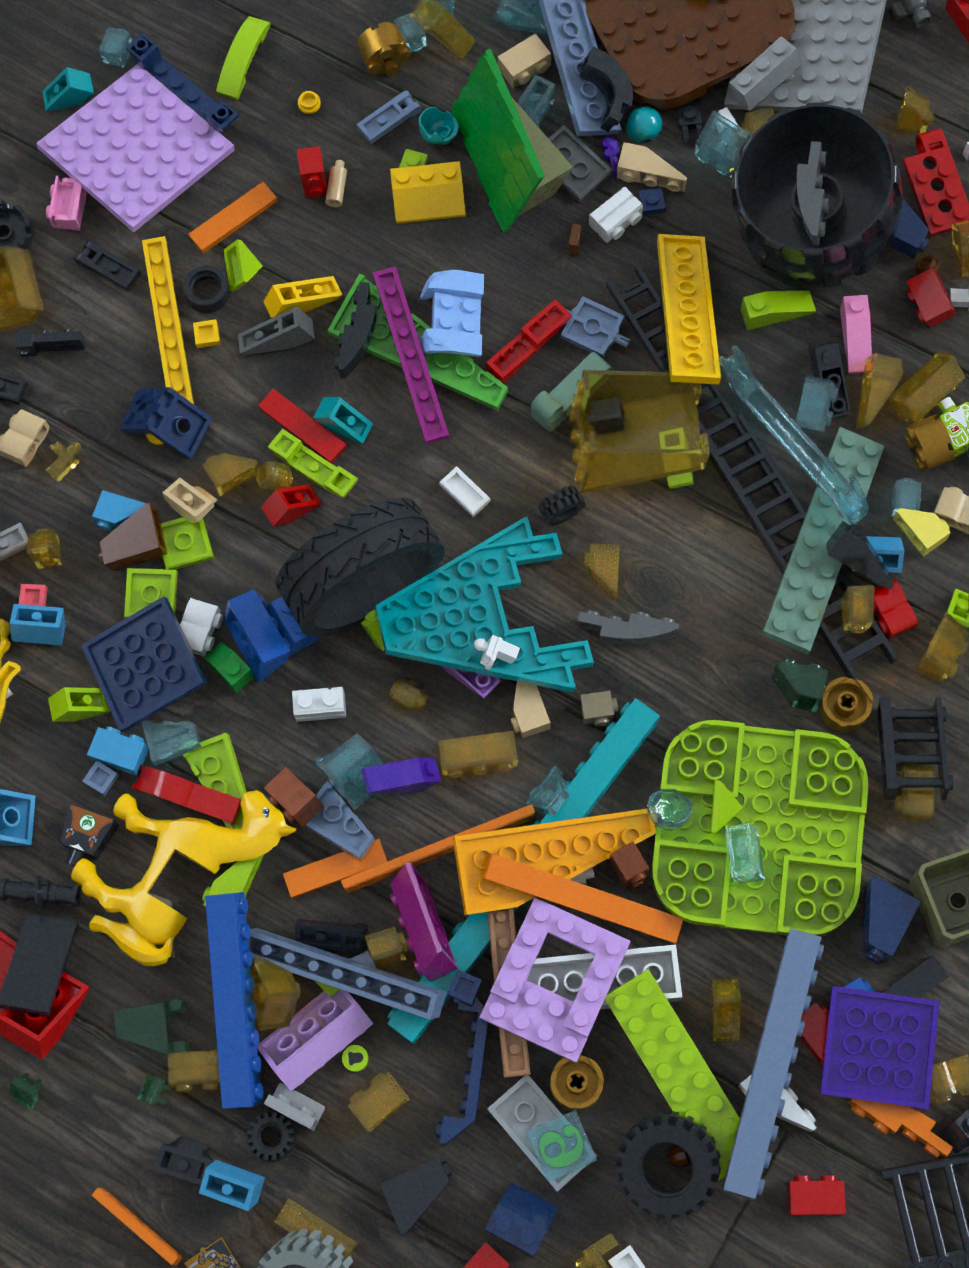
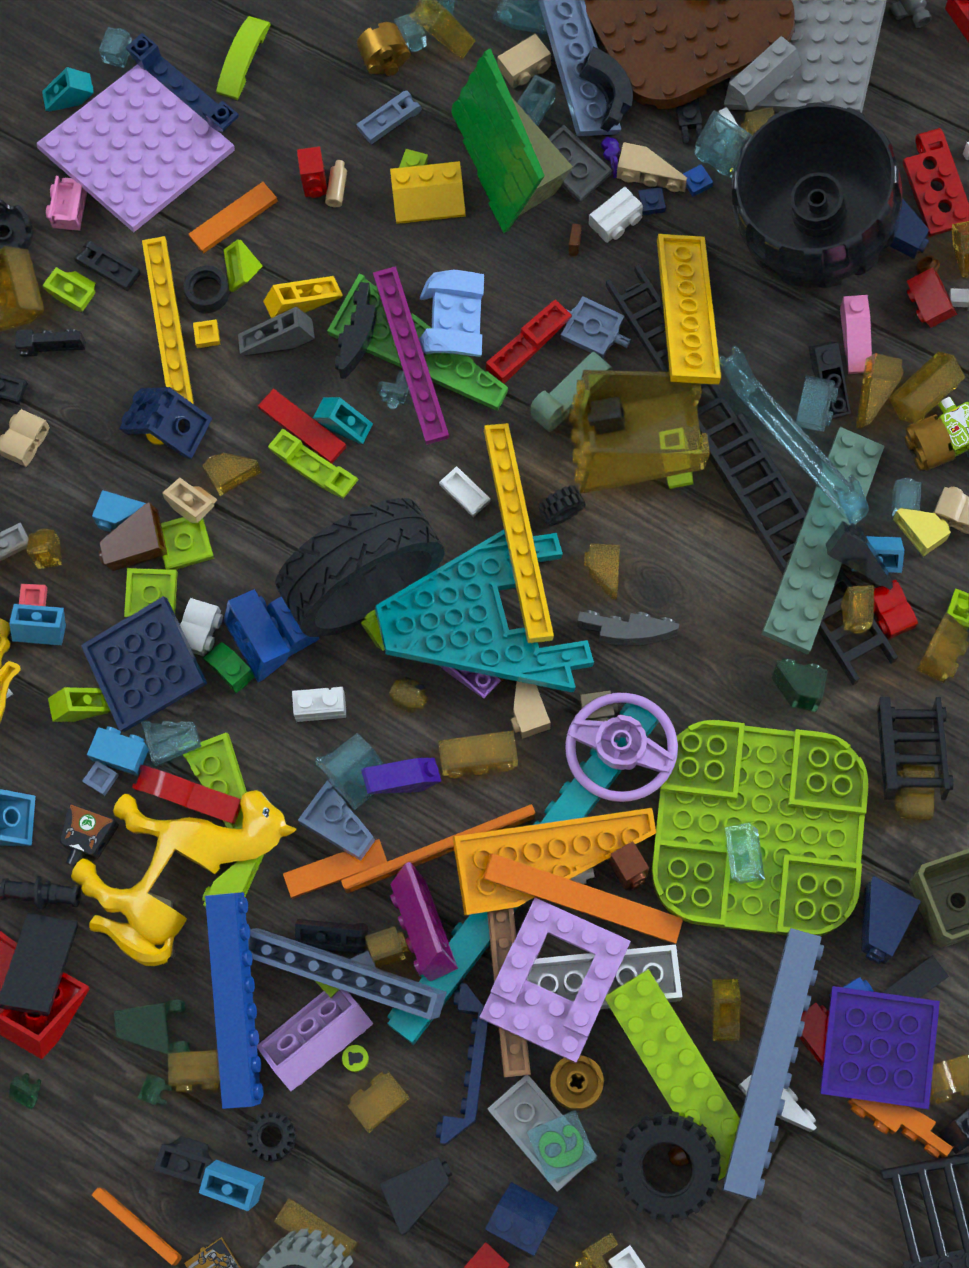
(65, 461): clear yellow piece -> none
(70, 288): none -> lime slope
(273, 476): clear yellow head -> none
(273, 994): clear yellow slope -> none
(290, 504): red slope -> none
(293, 797): copper brick -> none
(295, 1106): light grey bracket -> none
(309, 102): yellow plate -> none
(394, 393): none -> clear light blue piece
(437, 126): teal hair -> none
(464, 987): dark blue plate -> none
(495, 649): white piece -> none
(518, 534): none -> yellow plate
(550, 793): clear light blue wing -> none
(638, 750): none -> lavender piece
(643, 124): teal hair -> none
(669, 809): clear light blue hair -> none
(697, 180): none -> blue plate
(723, 806): lime slope -> none
(775, 307): lime slope -> none
(810, 195): dark grey slope -> none
(816, 1197): red brick -> none
(850, 692): pearl gold brick -> none
(914, 112): clear yellow slope -> none

